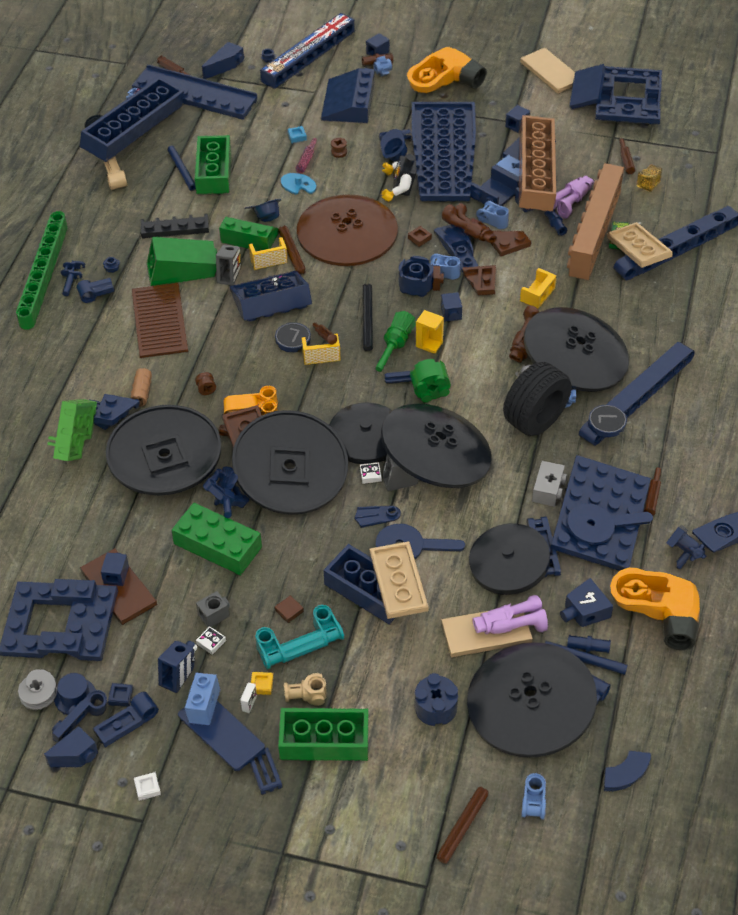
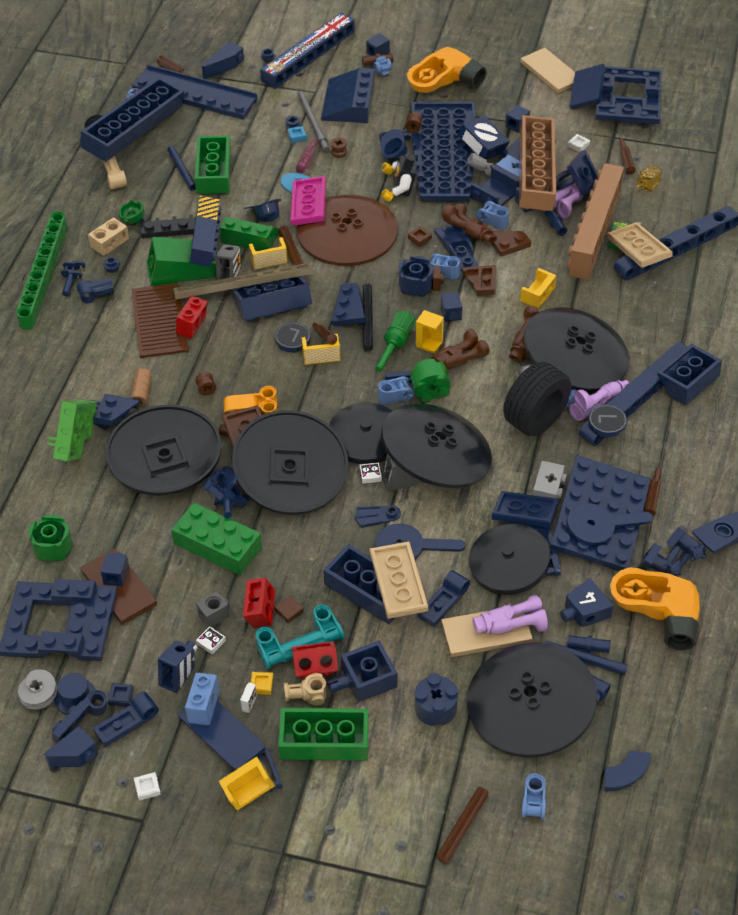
(50, 538): none -> green brick
(108, 236): none -> tan brick
(132, 212): none -> green hair
(191, 317): none -> red brick
(205, 231): none -> dark blue brick
(242, 280): none -> dark tan tile
(247, 783): none -> yellow panel
(259, 602): none -> red brick
(292, 121): none -> dark blue bush
(308, 200): none -> dark pink tile
(314, 653): none -> red brick
(321, 138): none -> flat silver bar
(348, 306): none -> dark blue wing
(366, 672): none -> dark blue brick
(393, 391): none -> medium blue piece
(414, 122): none -> reddish brown wheel
(445, 598): none -> dark blue plate
(453, 356): none -> reddish brown piece
(480, 163): none -> light grey bar
(483, 137): none -> dark blue brick
(525, 509): none -> dark blue tile
(578, 143): none -> white tile
(582, 174): none -> dark blue tile
(586, 403): none -> lavender piece
(660, 564): none -> dark blue piece
(689, 373): none -> dark blue slope

